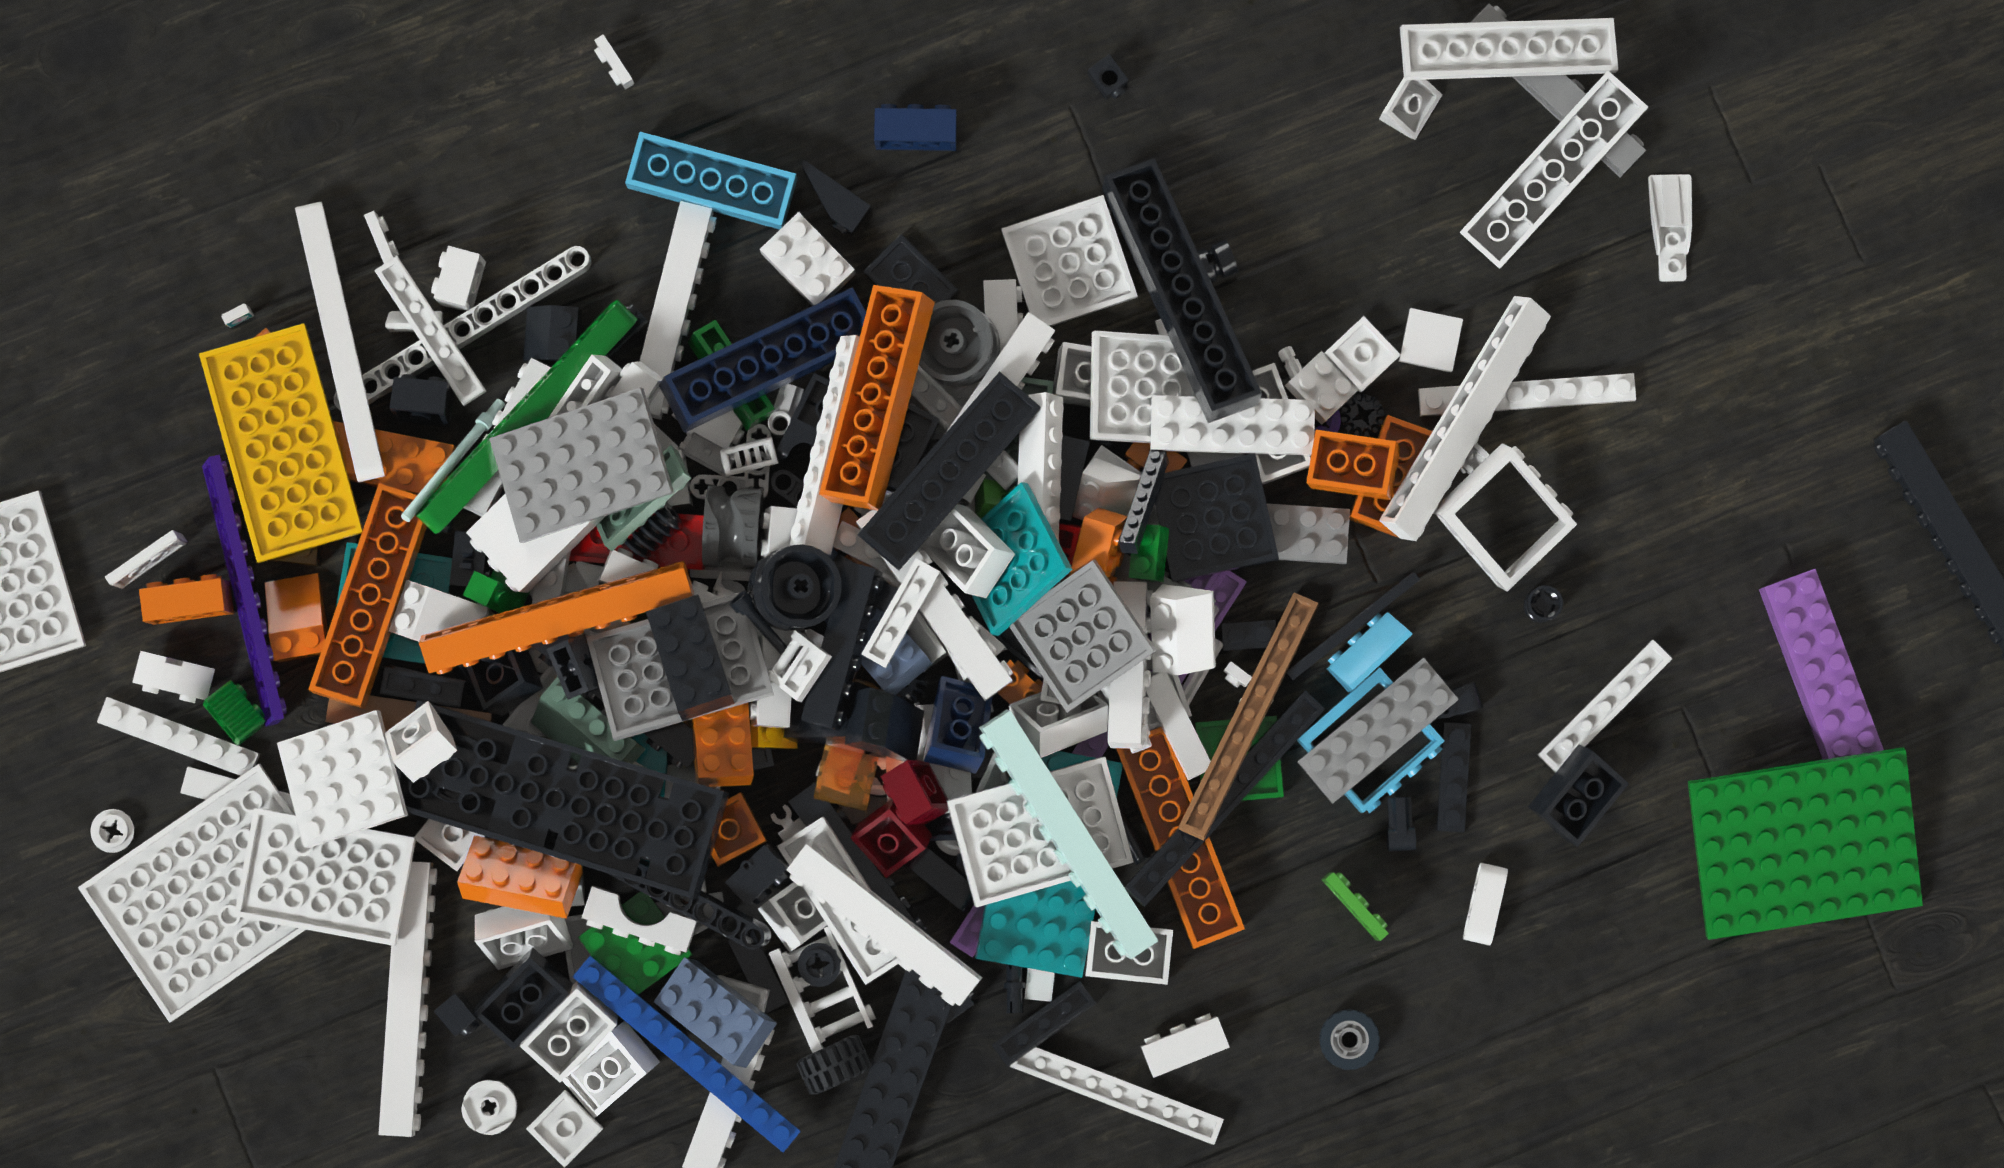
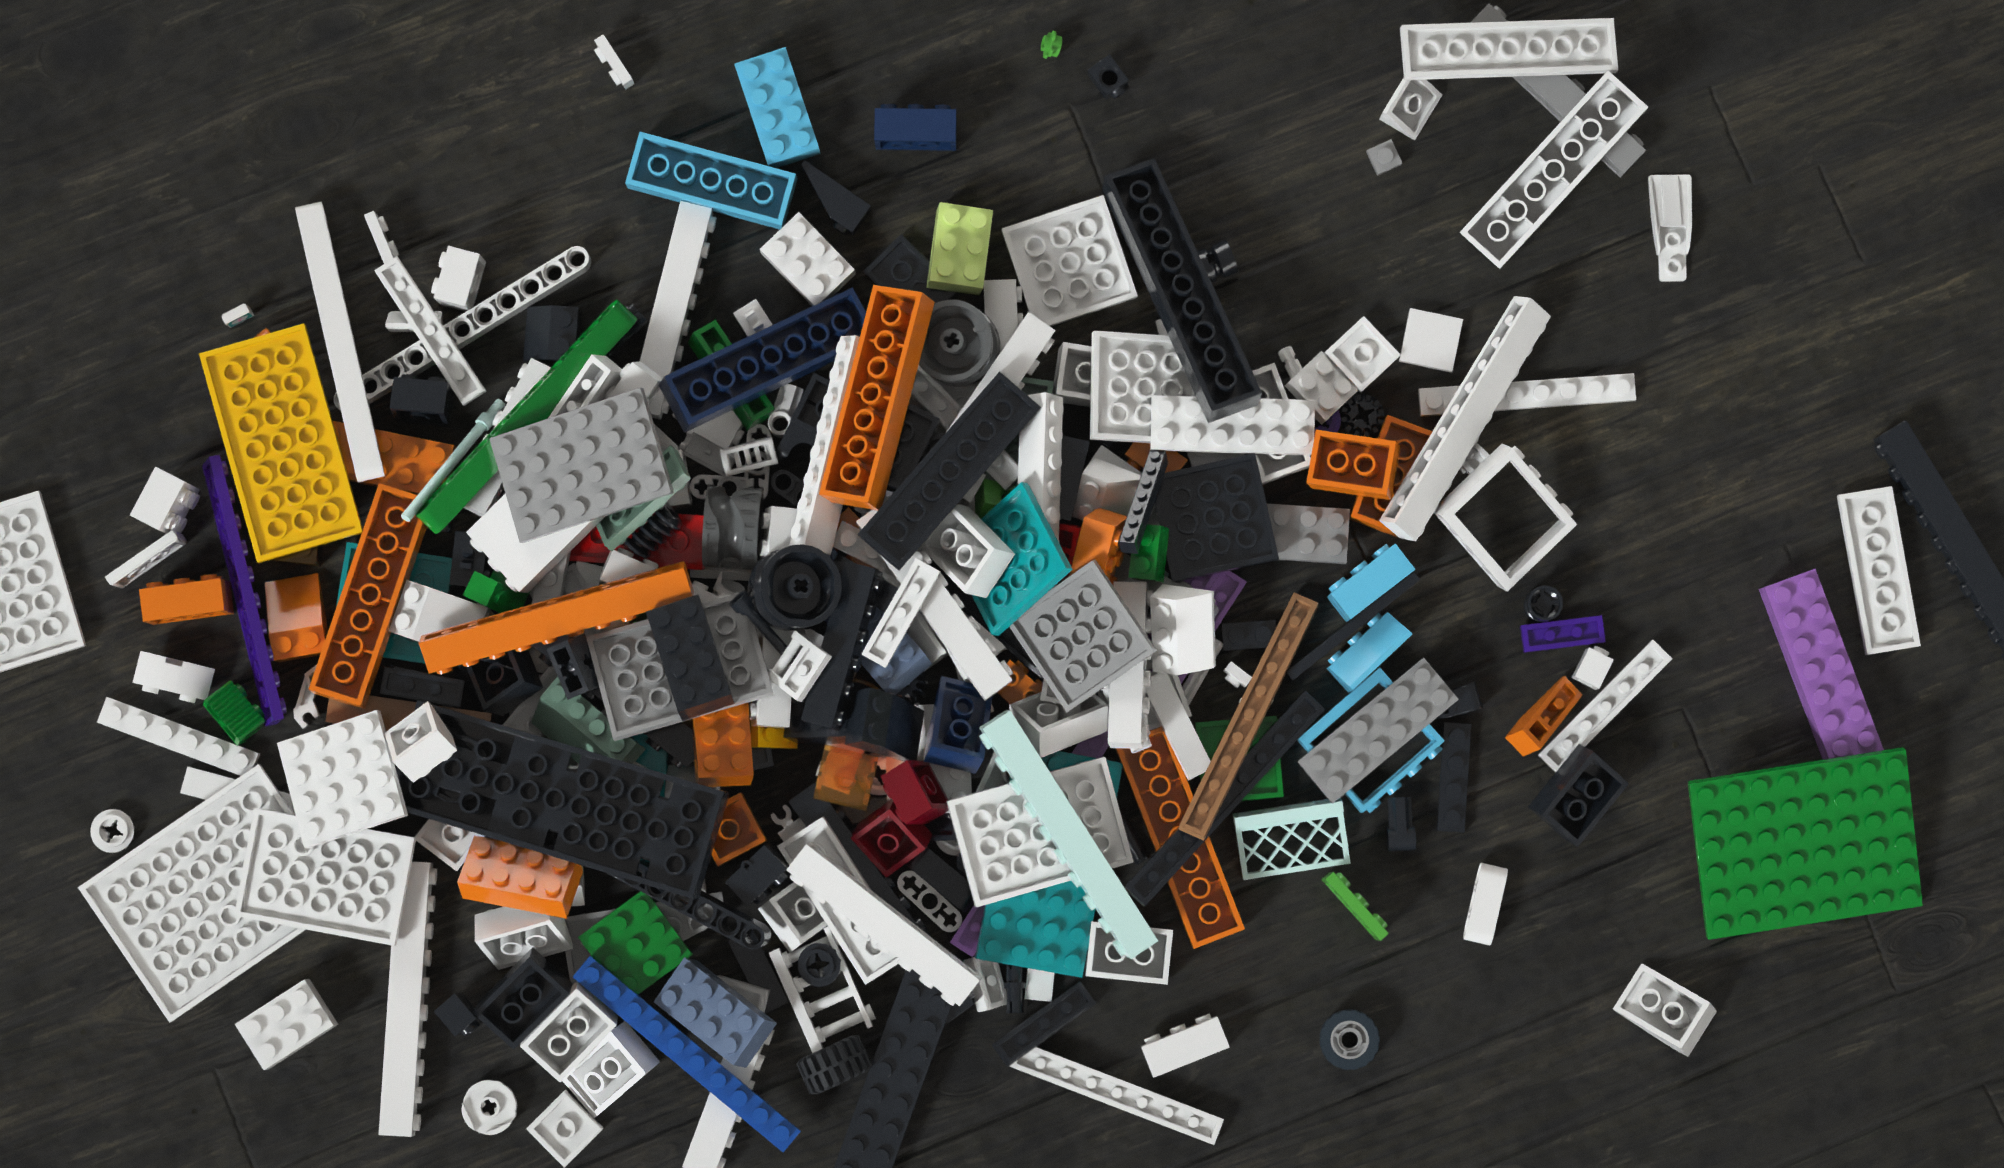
(165, 502): none -> white brick
(286, 1024): none -> white brick
(306, 701): none -> white piece
(606, 909): white arch -> none
(752, 318): none -> white brick
(777, 108): none -> medium azure brick
(949, 910): none -> white beam
(959, 248): none -> yellowish green brick
(990, 990): none -> white slope
(1051, 45): none -> bright green plate
(1281, 817): none -> light aqua fence
(1369, 581): none -> medium azure brick
(1384, 157): none -> light grey plate
(1544, 717): none -> orange slope
(1562, 634): none -> dark purple plate
(1593, 667): none -> white brick
(1665, 1009): none -> white slope
(1878, 570): none -> white plate

